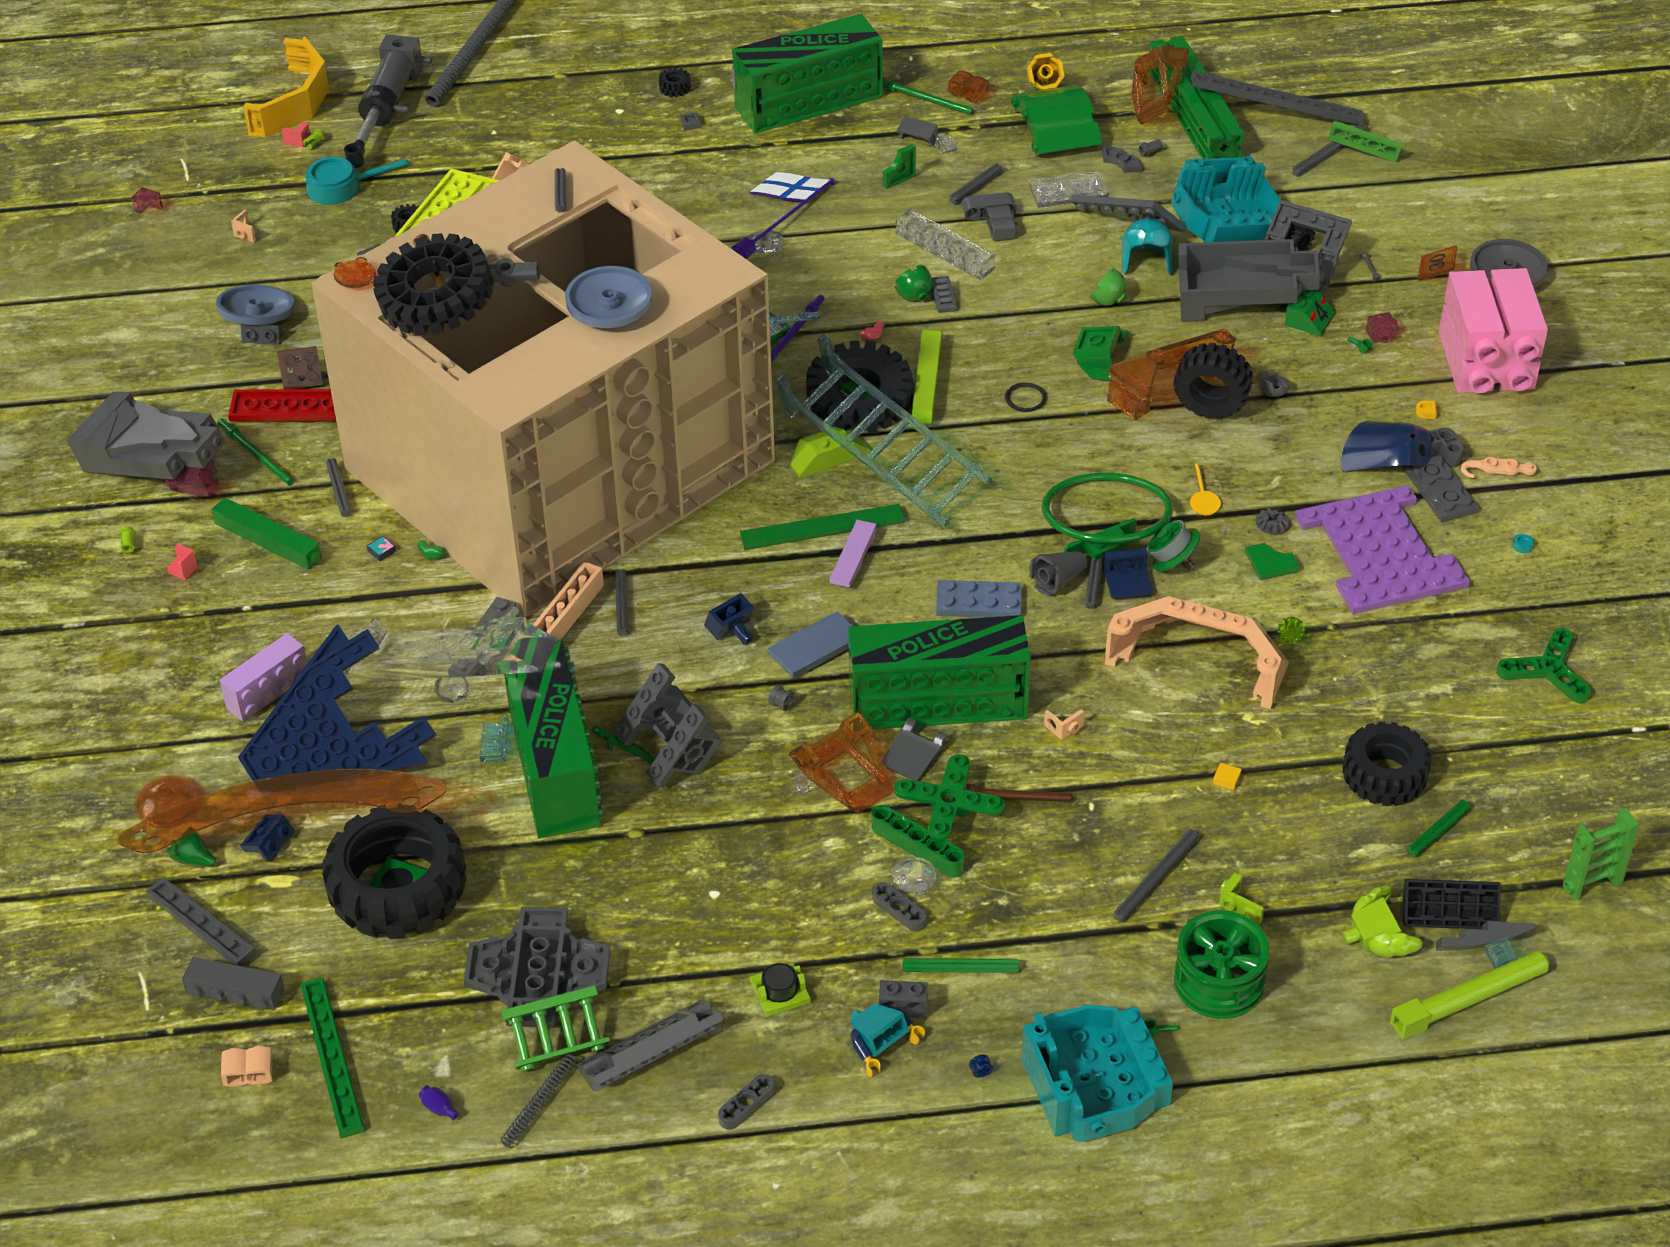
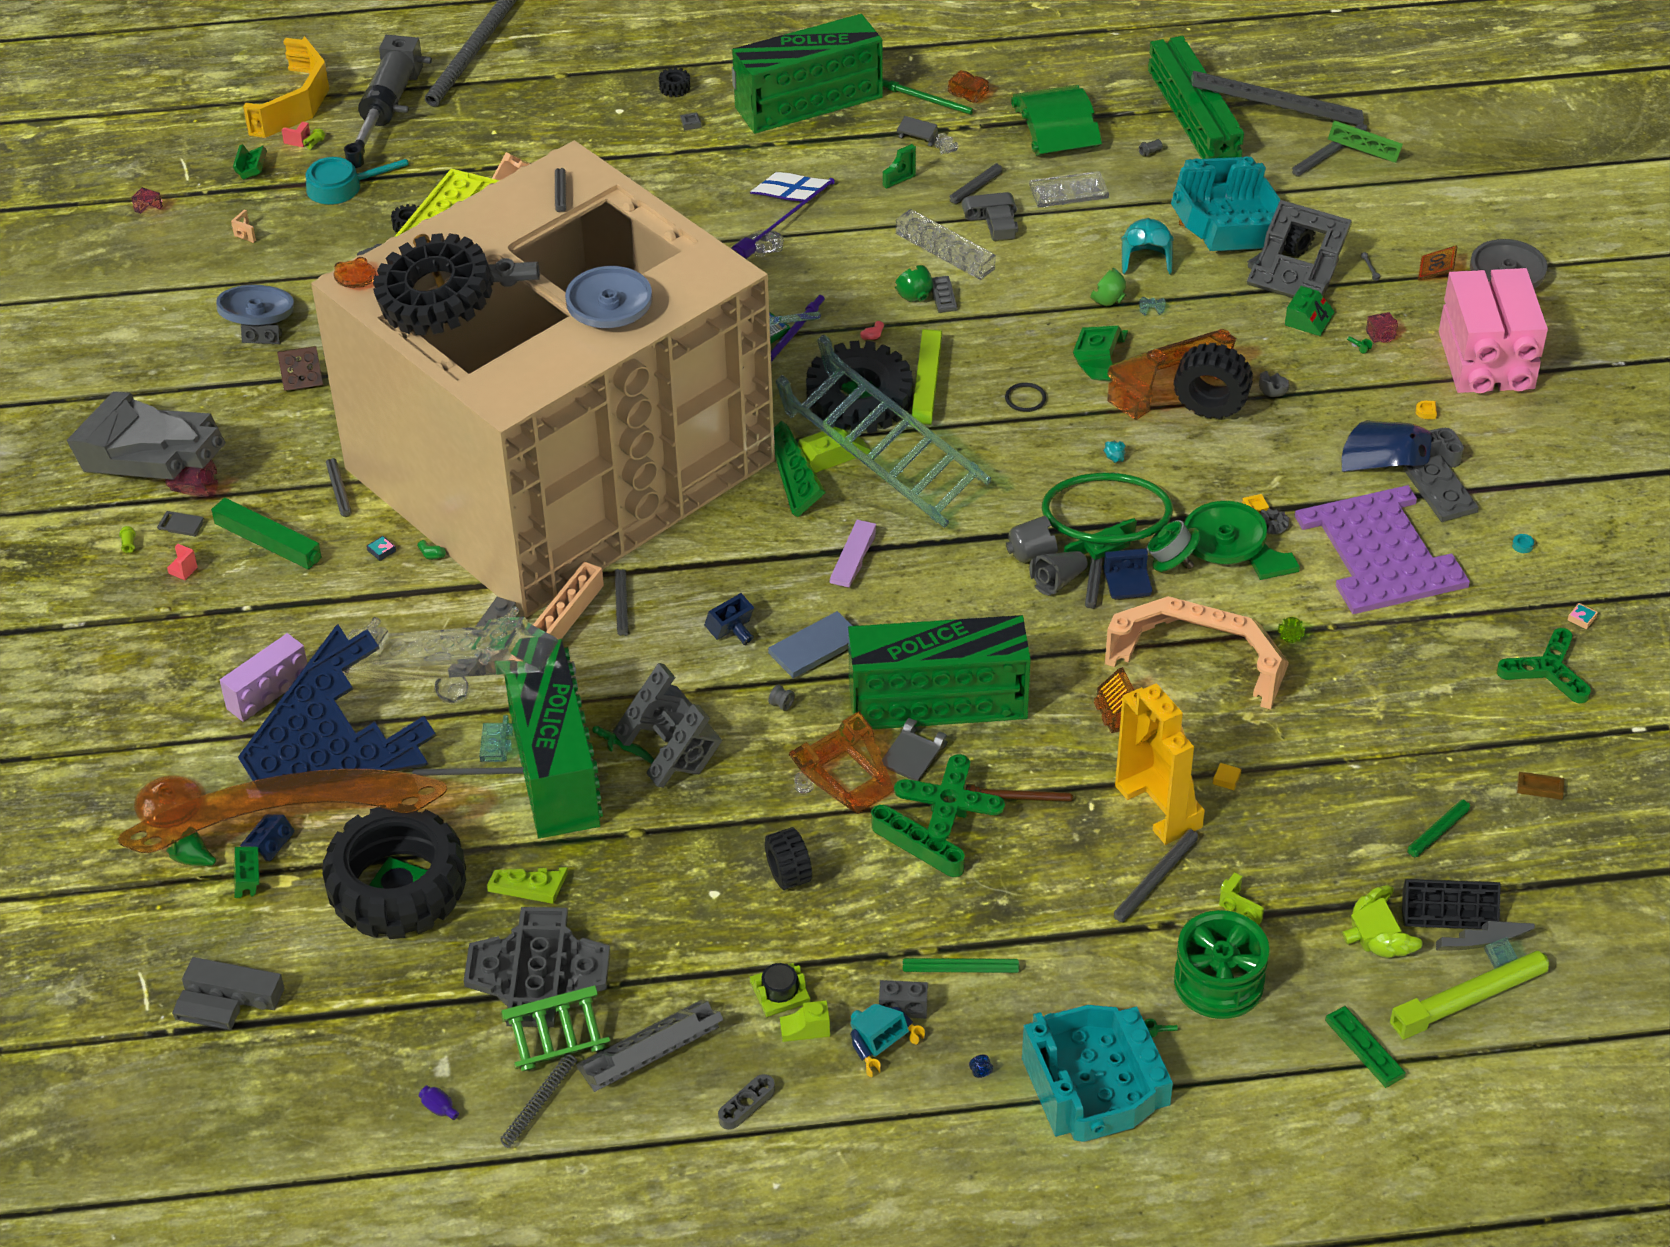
(181, 523): none -> dark grey piece
(200, 922): dark grey plate -> none
(206, 1010): none -> dark grey piece
(234, 433): green bar -> none
(245, 870): none -> green hinge
(246, 1066): light nougat brick -> none
(249, 162): none -> green bracket
(282, 405): red plate -> none
(332, 1058): green tile -> none
(468, 771): none -> dark grey axle
(535, 886): none -> lime wing
(788, 858): none -> black tyre
(796, 472): none -> green wing
(807, 1023): none -> lime arch
(819, 526): green tile -> none
(900, 915): dark grey beam -> none
(914, 875): clear dish -> none
(978, 598): sand blue piece -> none
(1031, 540): none -> dark grey cylinder
(1045, 71): yellow cone -> none
(1066, 727): light nougat bracket -> none
(1110, 698): none -> clear orange slope
(1115, 451): none -> teal piece
(1116, 156): dark grey tile -> none
(1128, 209): dark grey wing -> none
(1145, 303): none -> clear light blue piece
(1158, 760): none -> yellow panel
(1176, 59): clear orange windscreen -> none
(1204, 501): yellow piece -> none
(1228, 531): none -> green dish
(1243, 273): dark grey panel -> none
(1256, 502): none -> yellow tile
(1365, 1046): none -> green tile
(1380, 783): black tyre -> none
(1498, 466): light nougat piece -> none
(1540, 785): none -> pearl gold tile
(1582, 616): none -> tile
(1614, 862): bright green fence -> none

